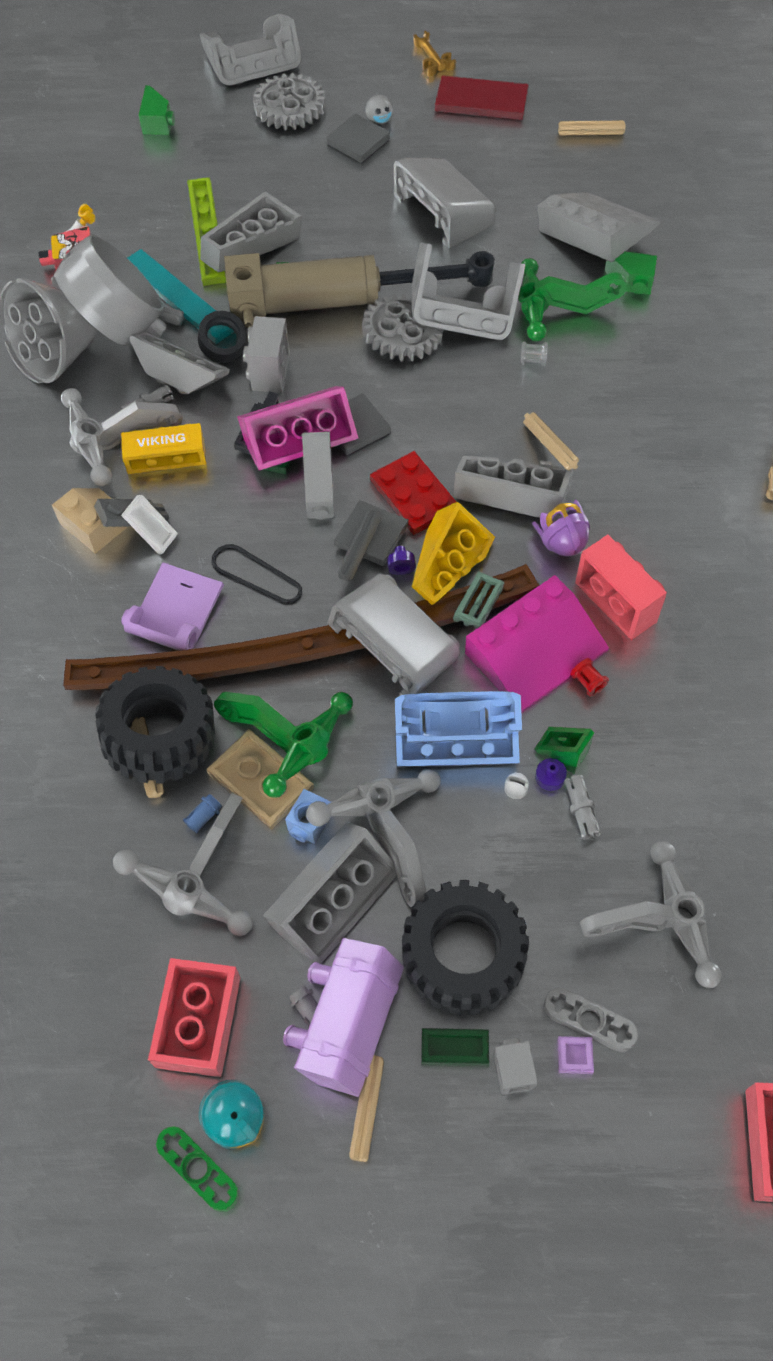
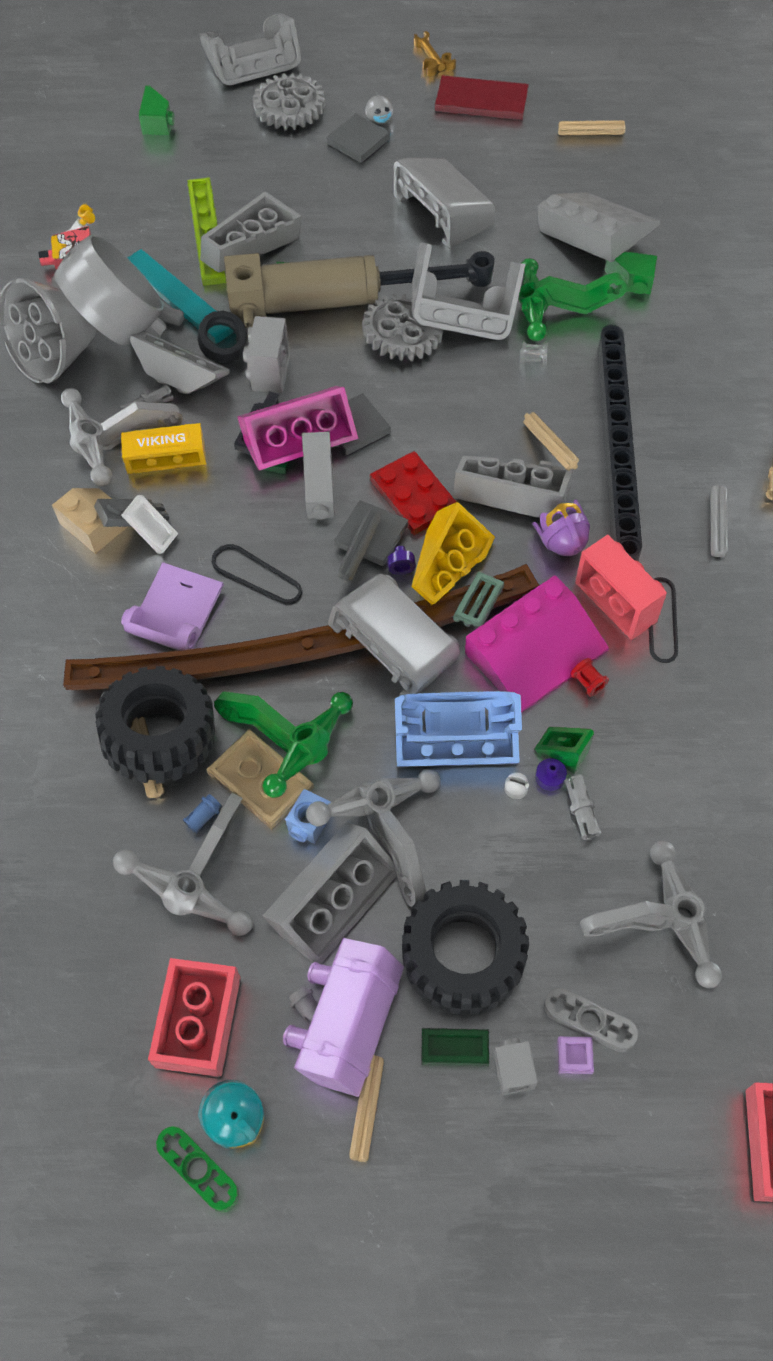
(619, 441): none -> black beam
(675, 630): none -> black piece
(718, 521): none -> light grey axle

